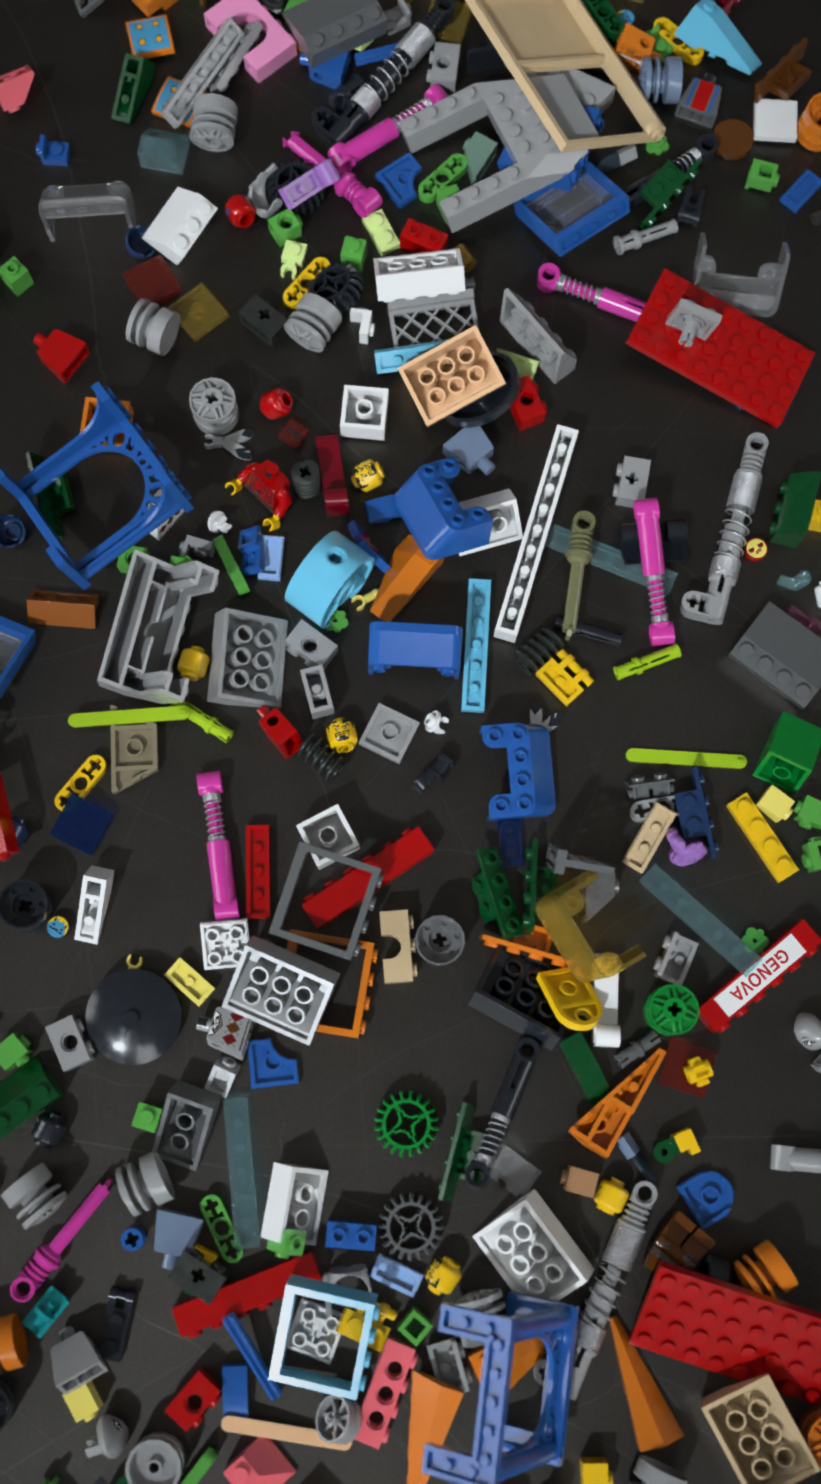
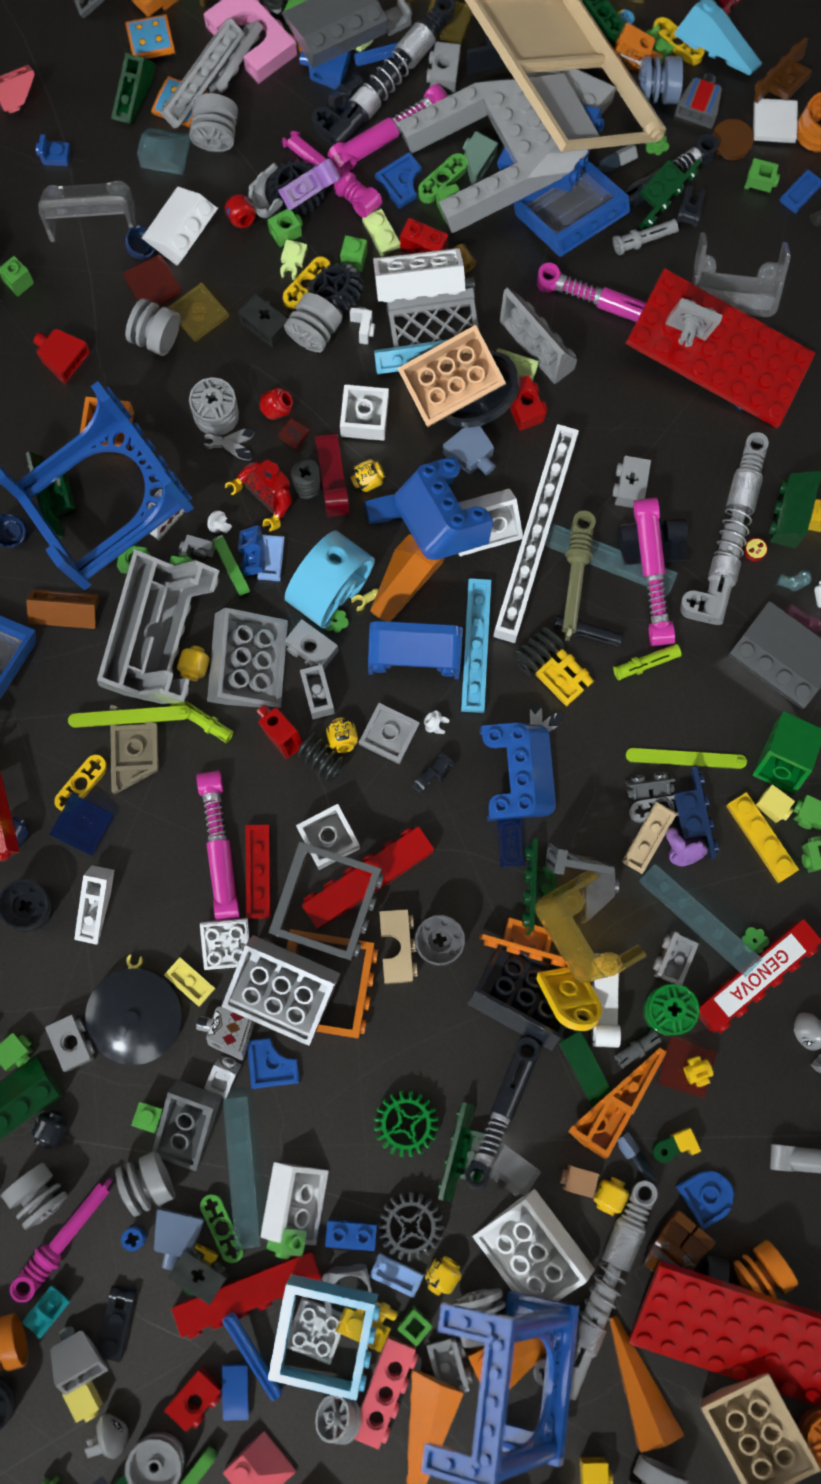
(58, 927): tile -> none
(277, 1431): light nougat piece -> none
(364, 541): blue tile -> none
(495, 894): dark green bracket -> none

